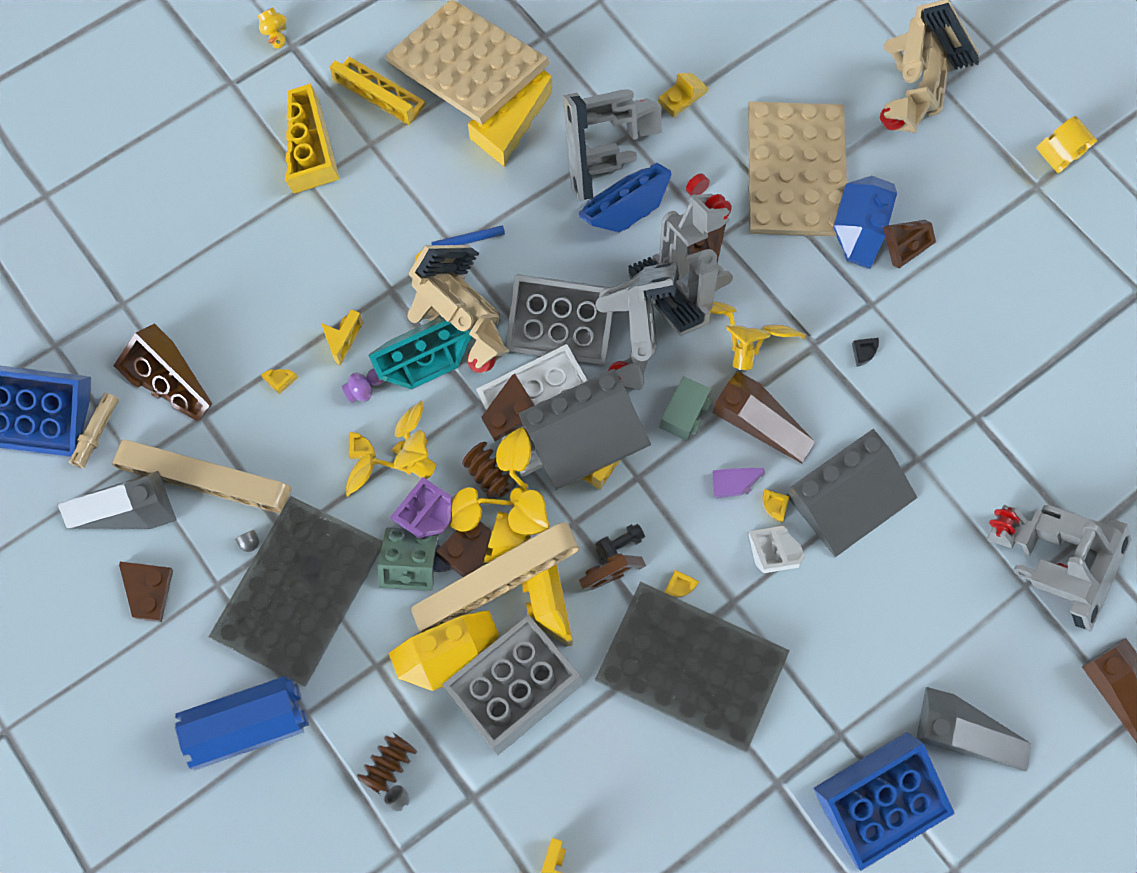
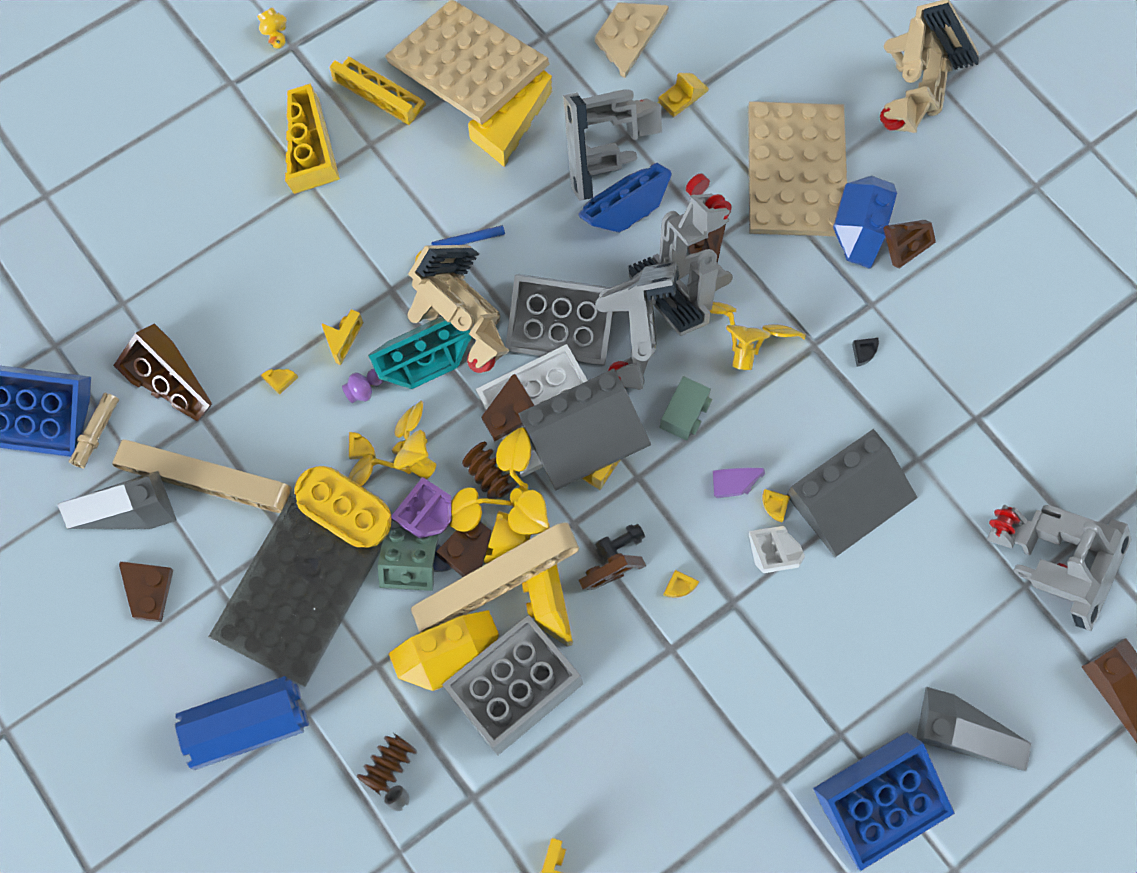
(248, 541): flat silver hinge -> none
(343, 506): none -> yellow tile
(628, 32): none -> tan wing
(692, 666): clear smoke plate -> none
(756, 412): reddish brown wedge -> none
(1066, 144): yellow brick -> none

